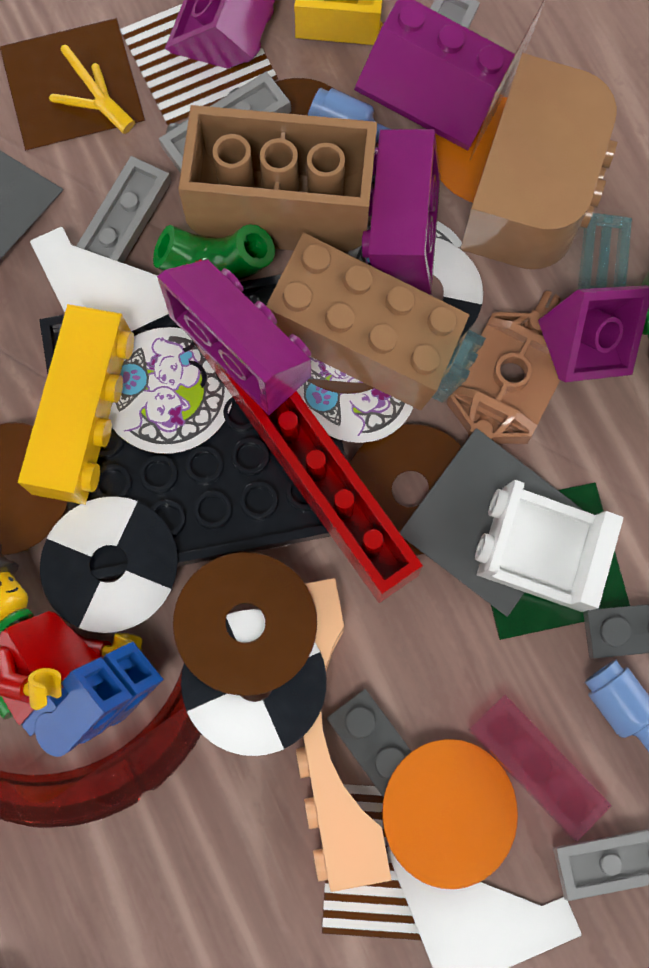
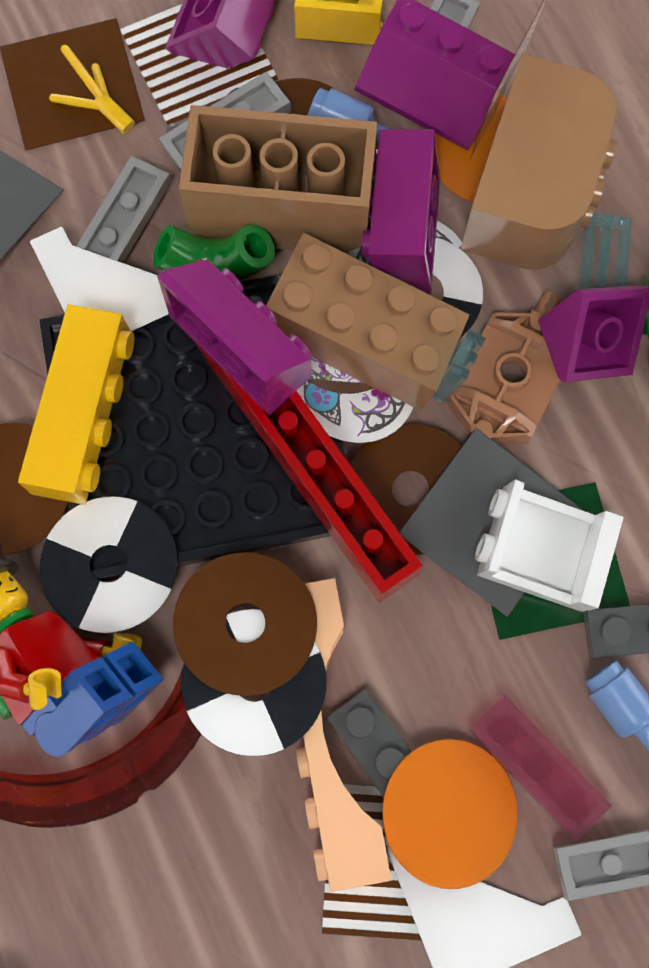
(162, 395): sticker -> none

